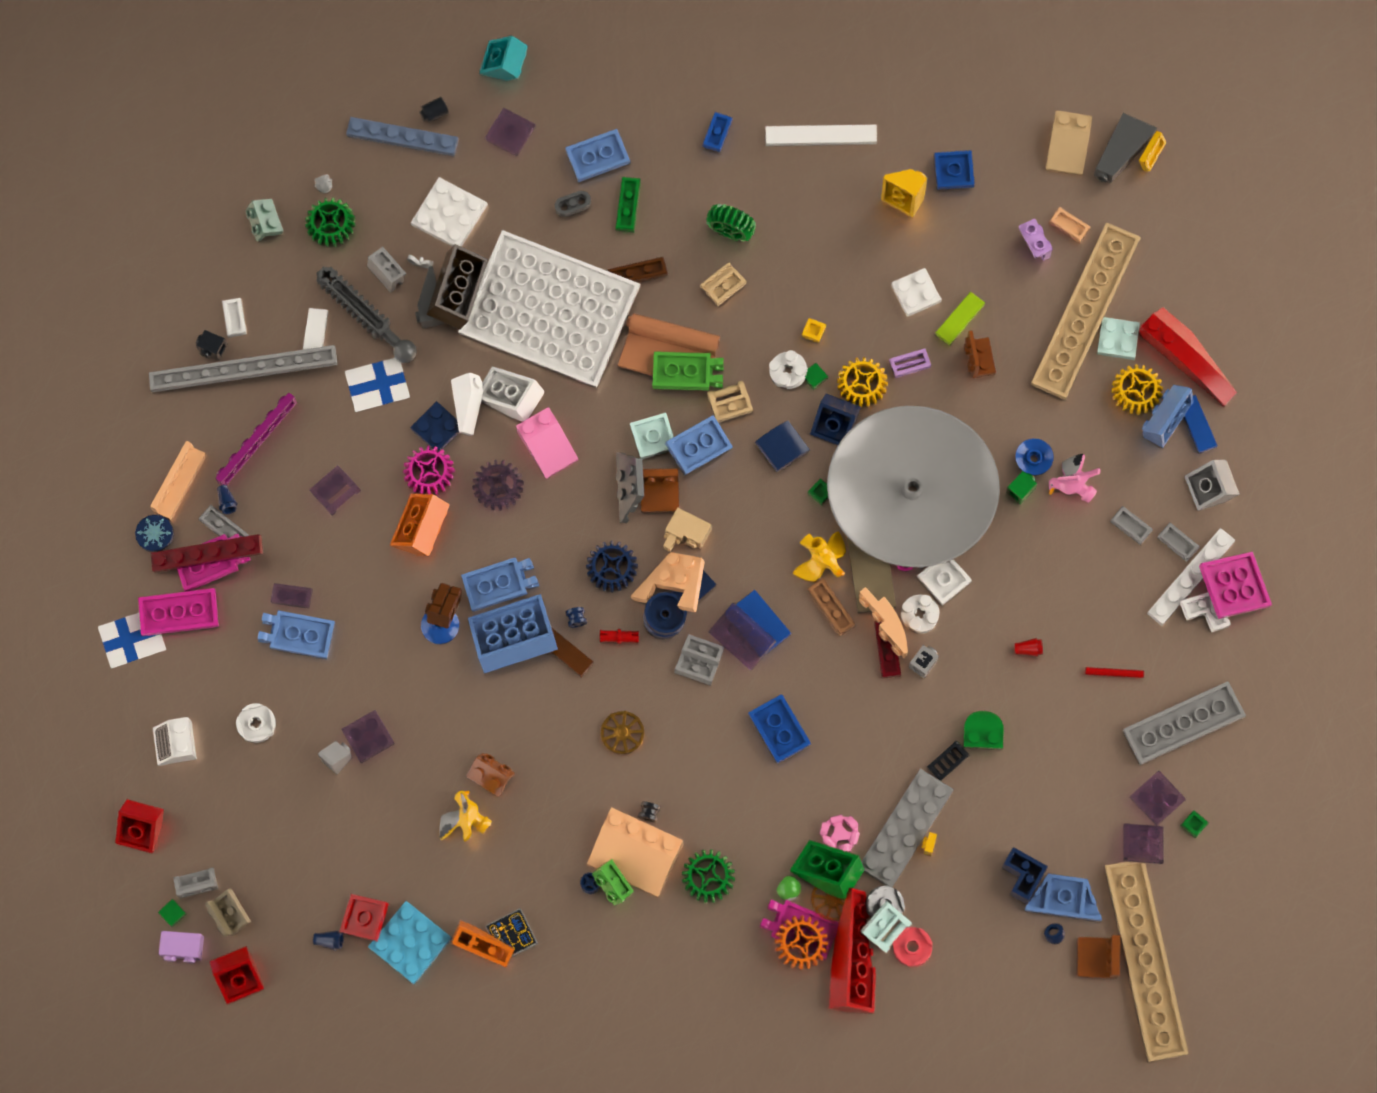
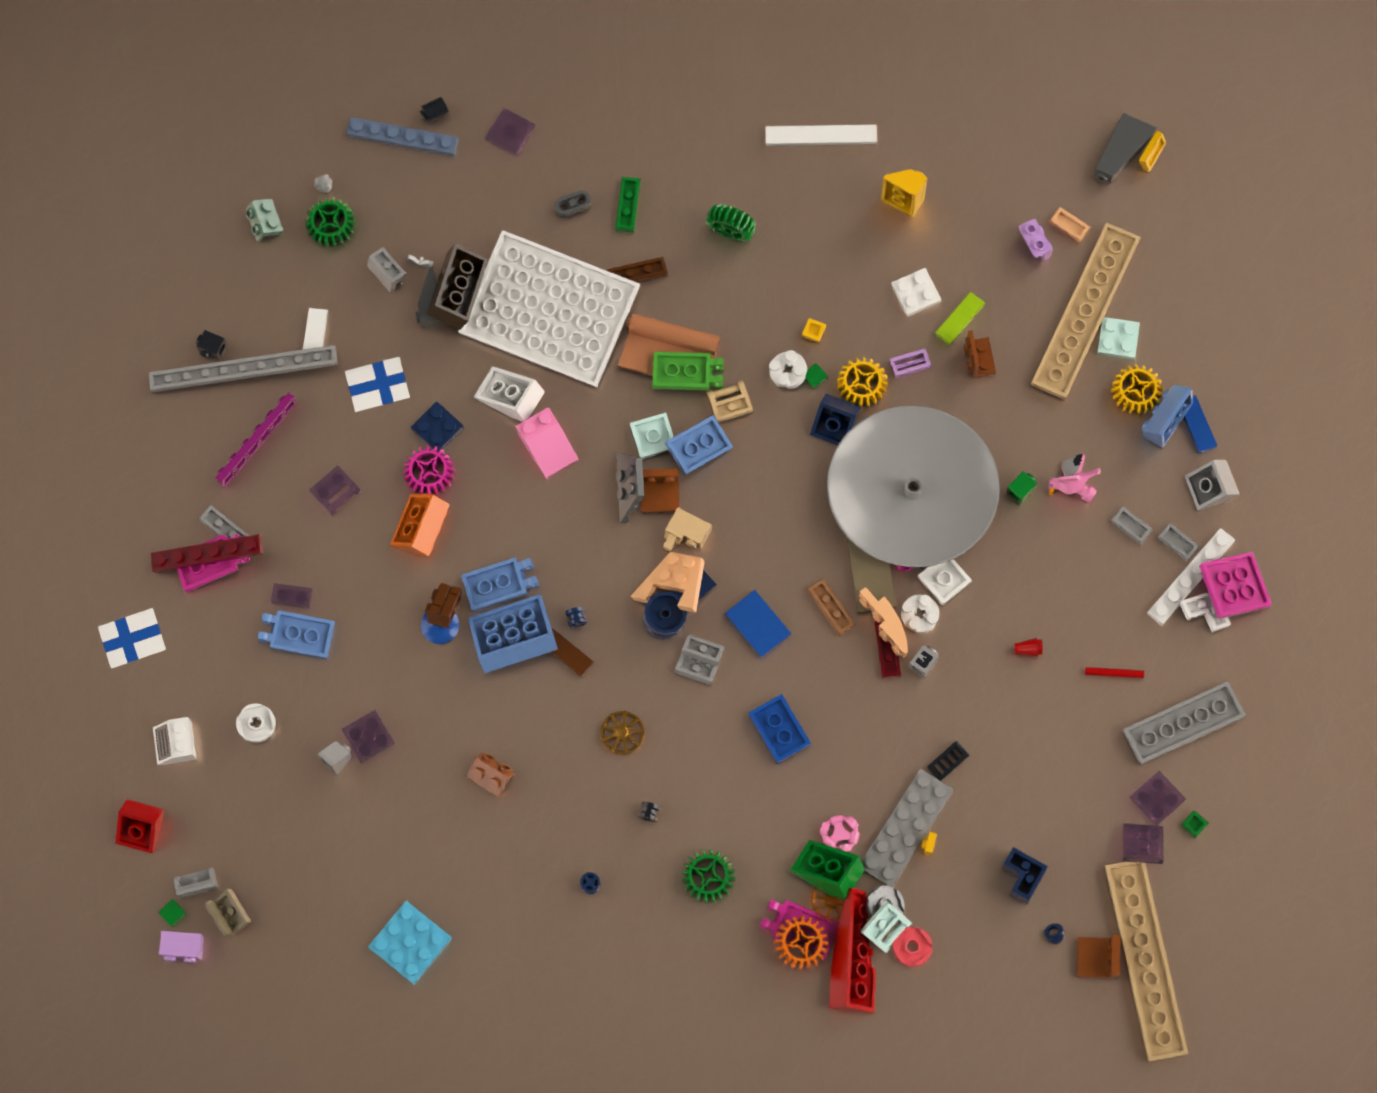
(154, 533): dark blue tile -> none
(178, 481): light nougat fence -> none
(178, 612): dark pink plate -> none
(226, 501): dark blue cone -> none
(234, 317): white tile -> none
(236, 975): red slope -> none
(330, 940): dark blue cone -> none
(364, 917): red plate -> none
(377, 324): dark grey gear -> none
(449, 213): white plate -> none
(464, 817): yellow animal -> none
(467, 400): white slope -> none
(481, 943): orange slope -> none
(486, 476): gear -> none
(504, 58): teal slope -> none
(513, 931): black tile -> none
(597, 155): medium blue plate -> none
(606, 571): dark blue gear -> none
(612, 882): bright green bracket -> none
(619, 636): red pin -> none
(637, 849): light nougat slope -> none
(717, 132): blue plate -> none
(723, 284): tan plate -> none
(742, 636): clear purple plate -> none
(782, 446): dark blue slope -> none
(789, 888): bright green piece -> none
(819, 492): green tile -> none
(823, 557): yellow animal -> none
(954, 170): blue plate -> none
(983, 731): green slope -> none
(1038, 449): blue dish -> none
(1065, 897): medium blue wing -> none
(1069, 142): tan slope -> none
(1186, 353): red wedge -> none

